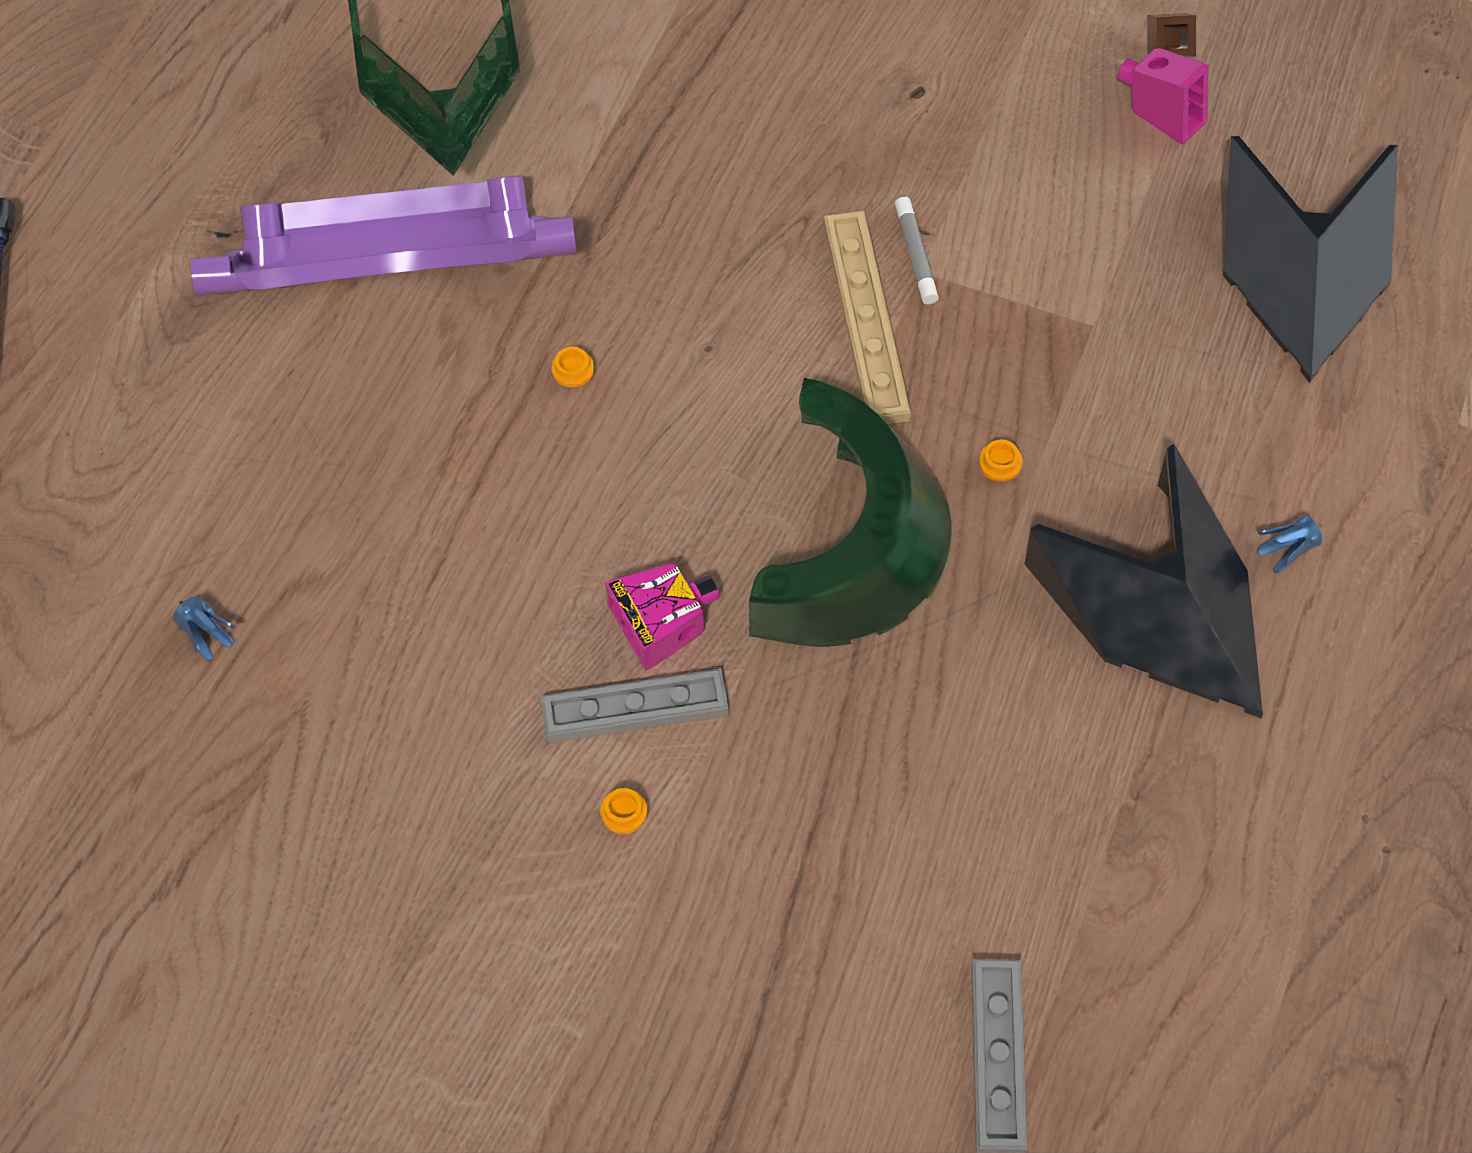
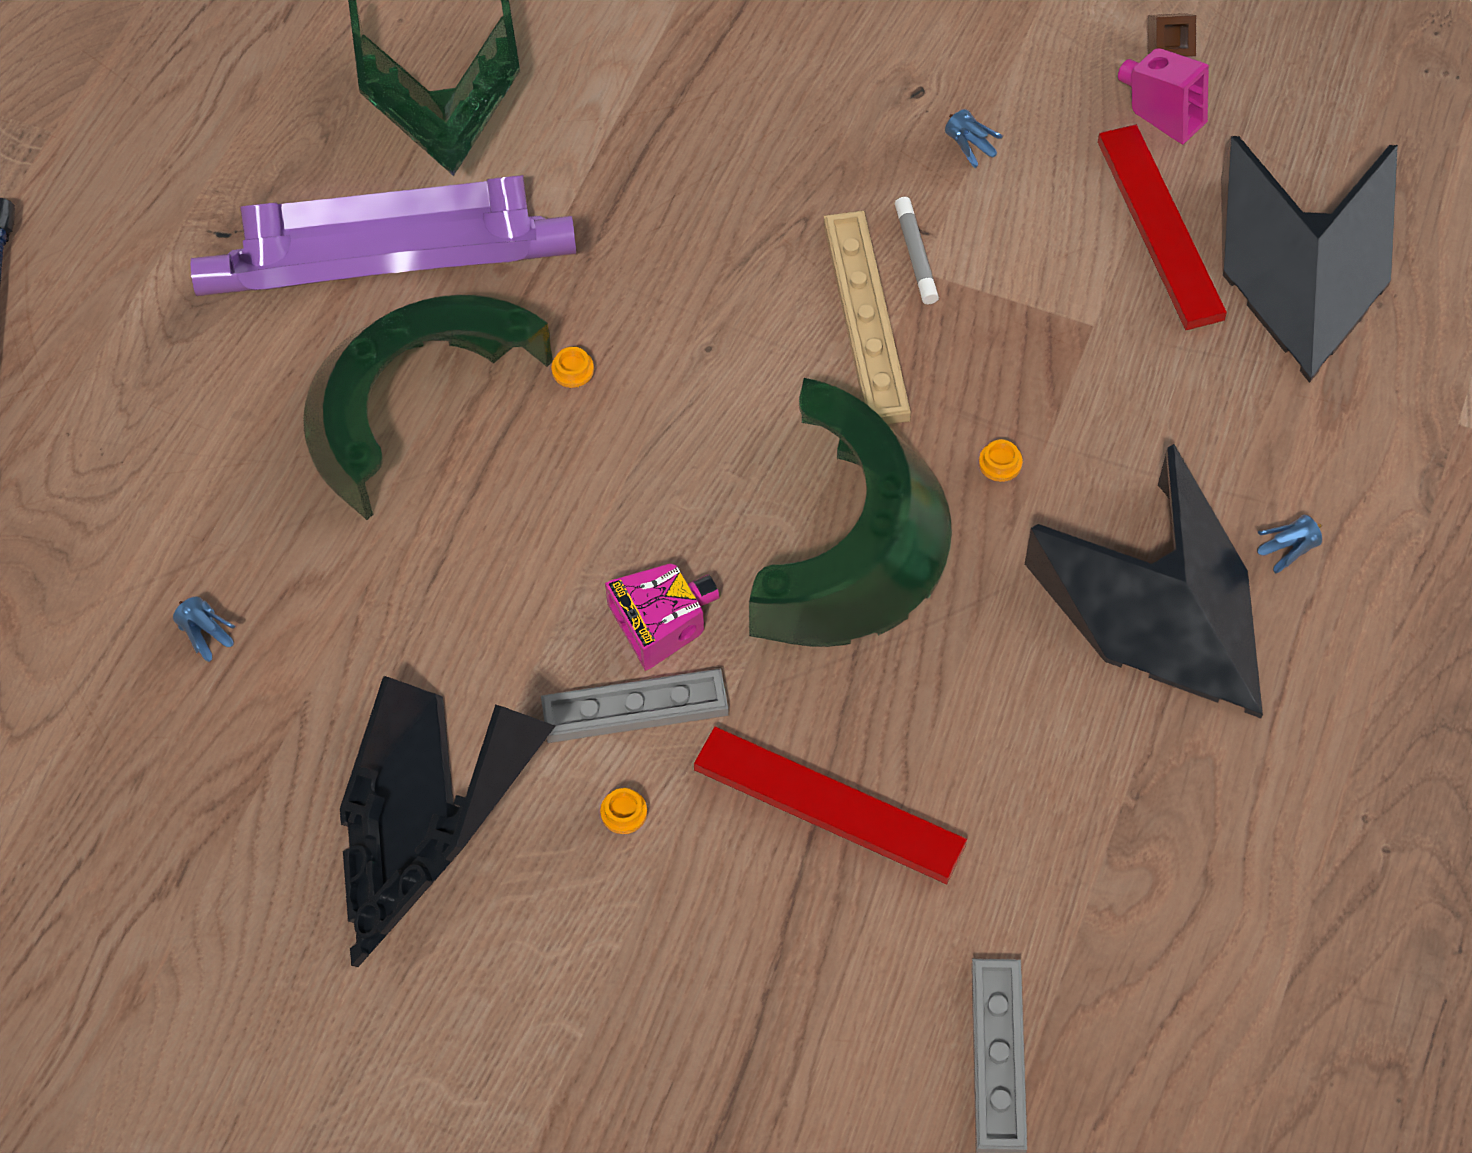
(340, 391): none -> clear green windscreen
(403, 805): none -> black windscreen
(830, 805): none -> red tile
(965, 128): none -> flat silver piece
(1161, 227): none -> red tile

